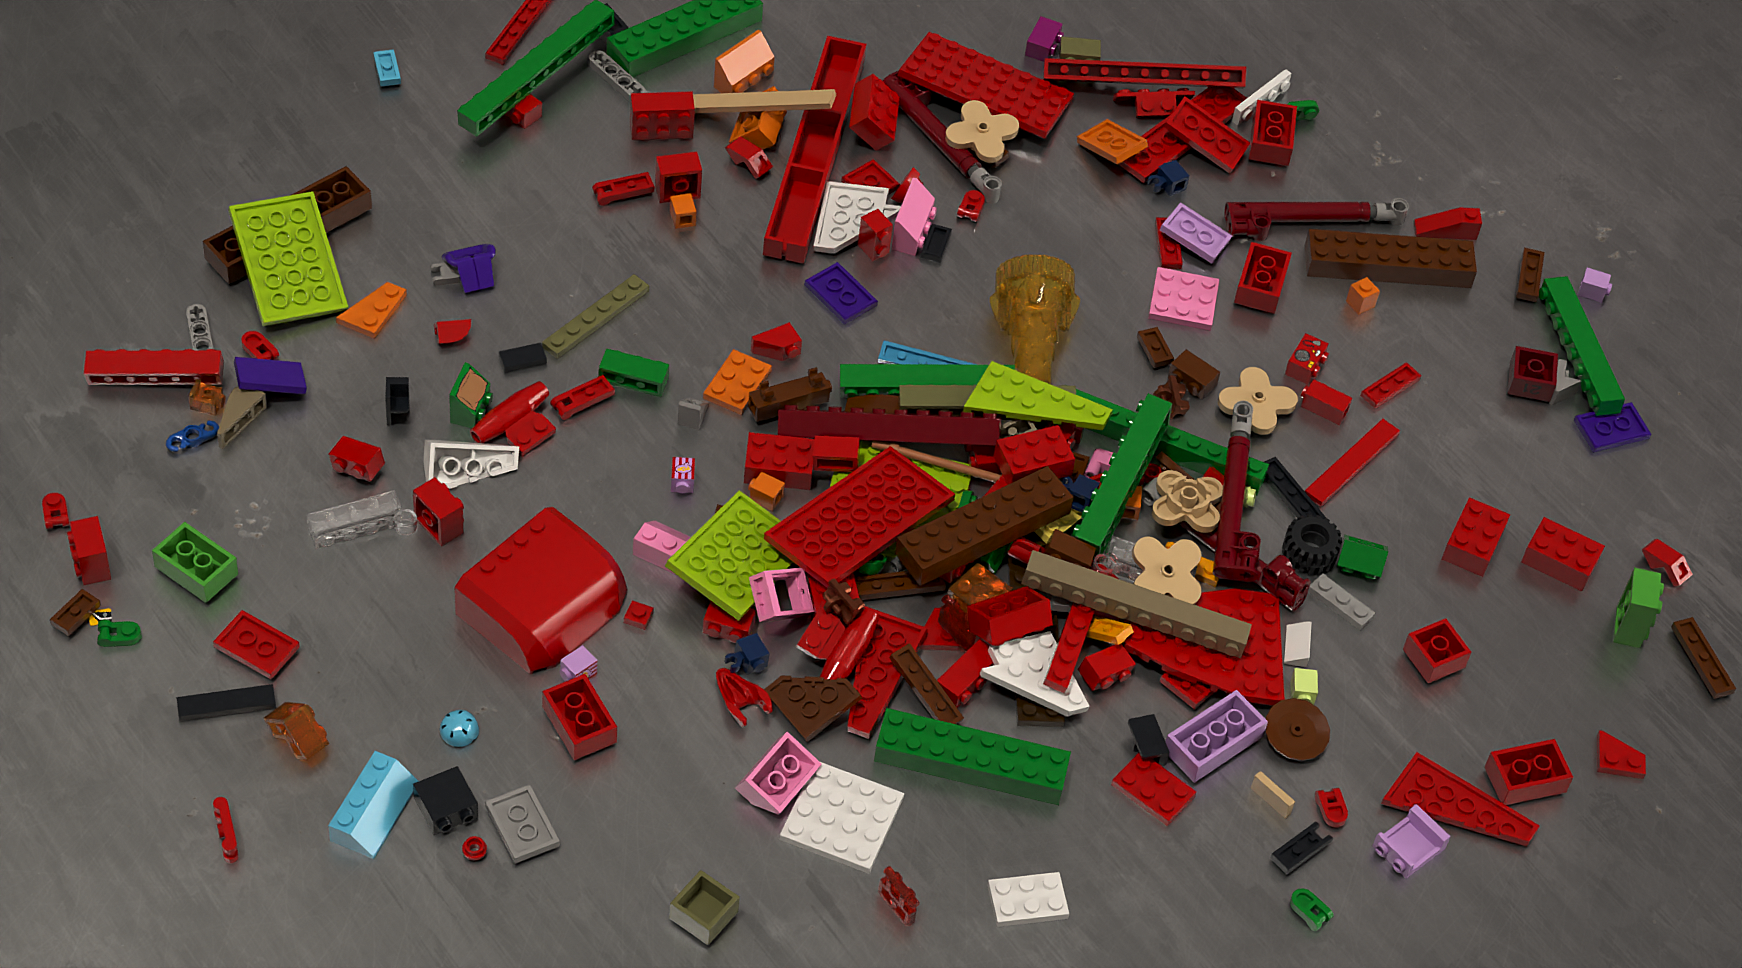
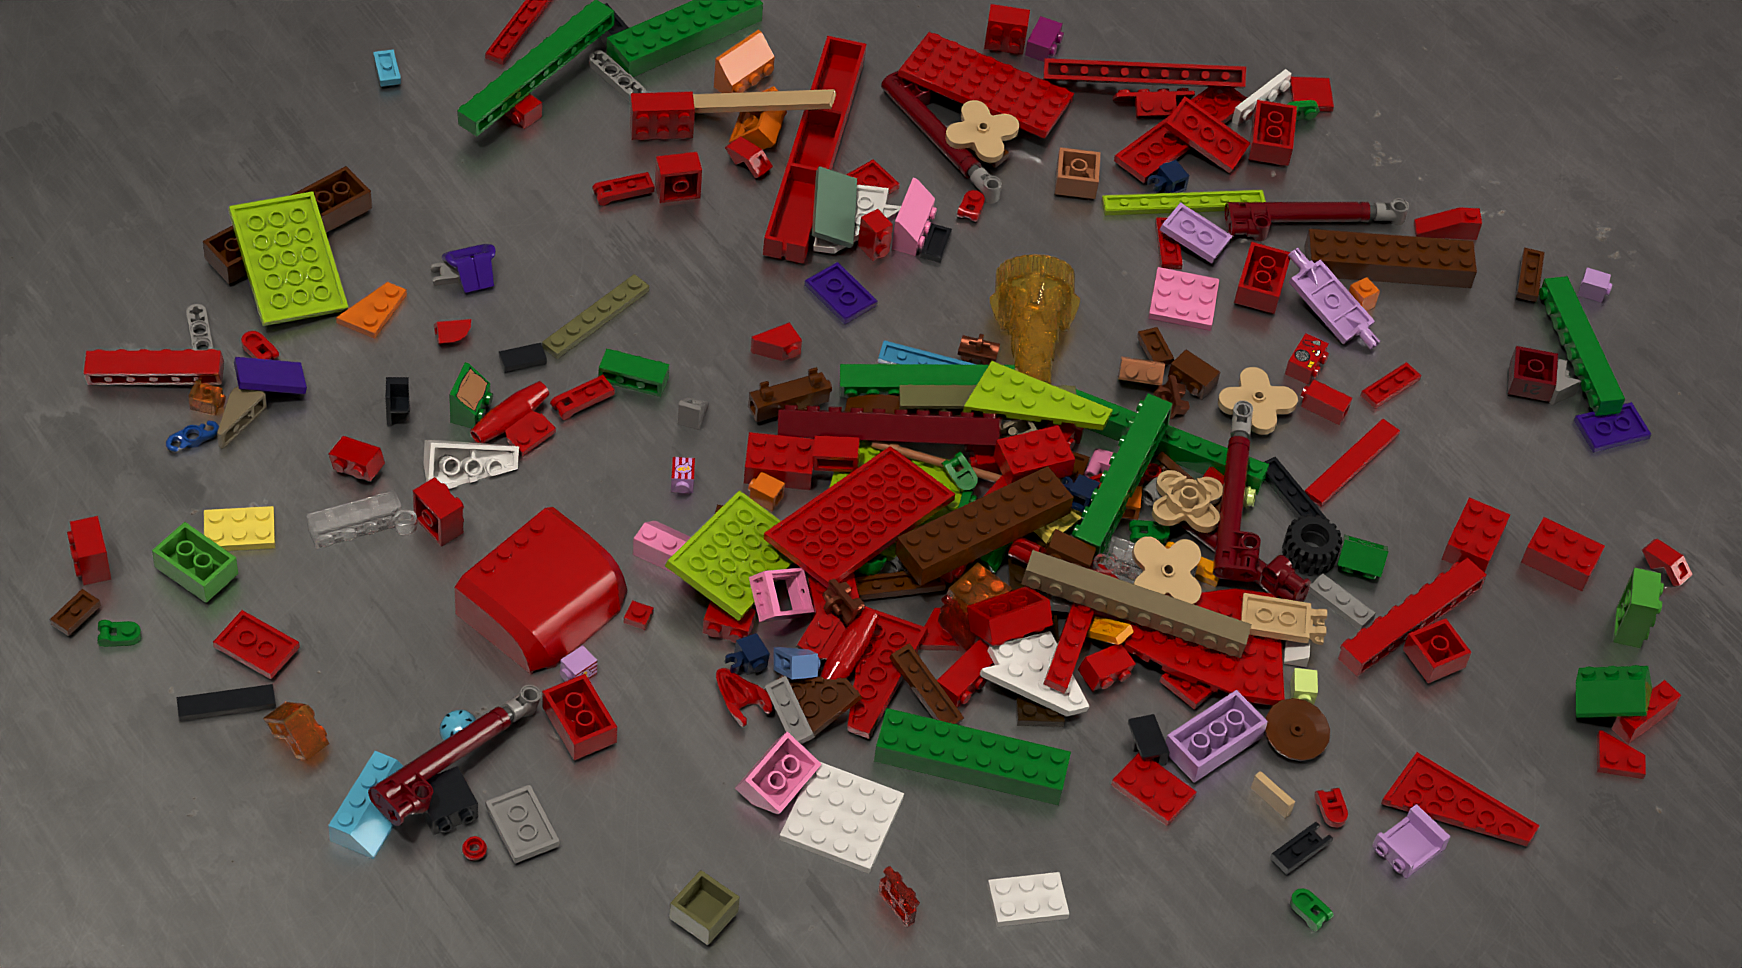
(55, 505): red plate -> none
(98, 615): sticker -> none
(225, 829): red plate -> none
(241, 528): none -> light yellow plate
(402, 791): none -> dark red piece
(683, 211): orange brick -> none
(735, 380): orange plate -> none
(789, 710): none -> light grey plate
(796, 662): none -> medium blue slope
(834, 207): none -> sand green tile
(874, 112): red brick -> none
(901, 191): red brick -> none
(964, 479): none -> green plate
(979, 349): none -> copper hips
(1007, 29): none -> red brick
(1077, 173): none -> nougat brick
(1079, 49): olive brick -> none
(1112, 141): orange plate -> none
(1141, 370): none -> nougat brick
(1153, 530): none -> green plate
(1167, 202): none -> lime tile
(1283, 619): none -> tan tile
(1312, 89): none -> red tile
(1331, 301): none -> lavender plate
(1414, 613): none -> red brick
(1528, 772): red brick -> none
(1613, 691): none -> green slope
(1662, 702): none -> red brick
(1703, 657): reddish brown plate -> none

